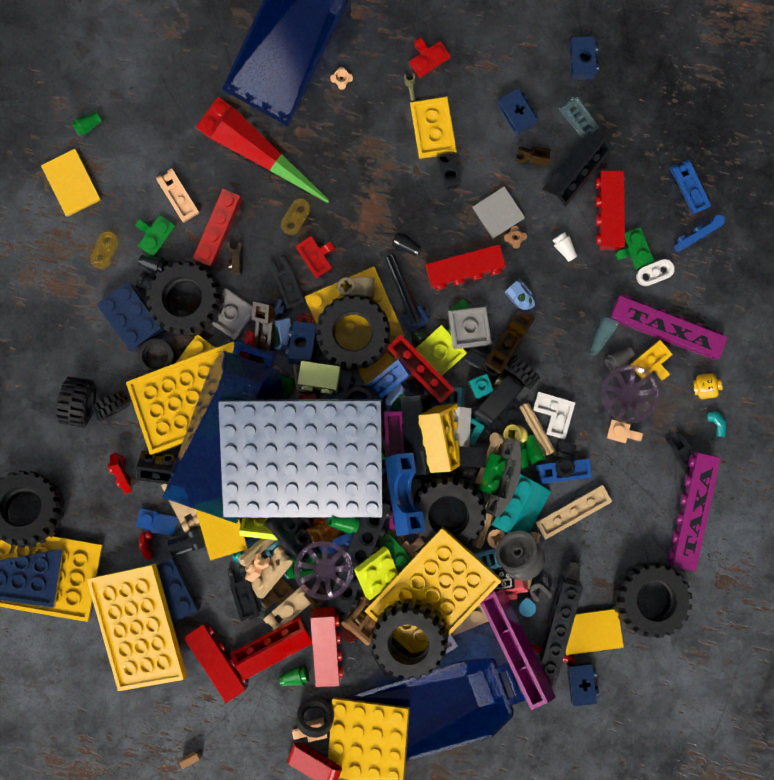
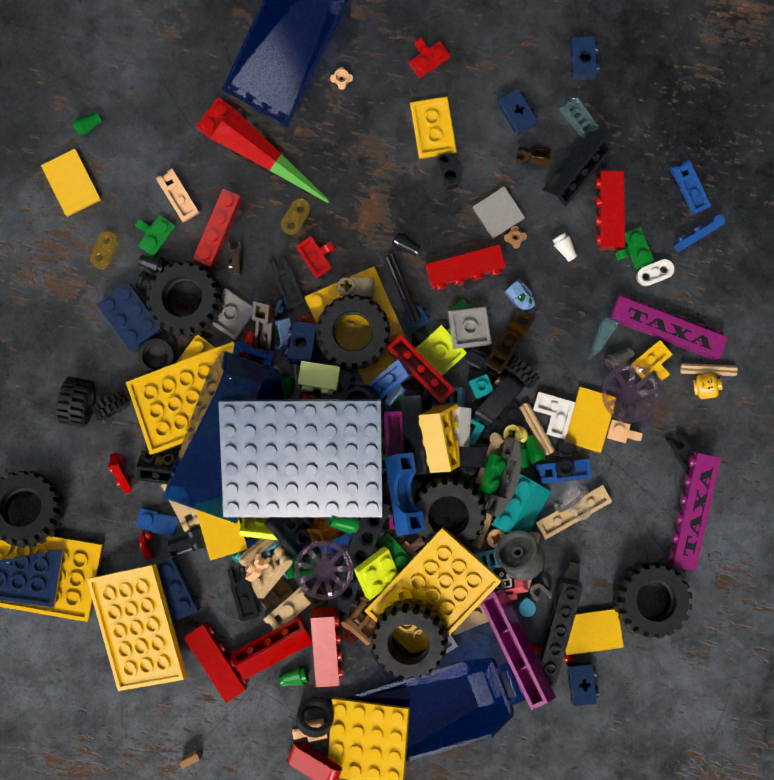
(410, 83): olive hand -> none
(572, 499): none -> clear tile
(589, 420): none -> yellow tile
(720, 421): teal arm -> none
(723, 370): none -> tan axle

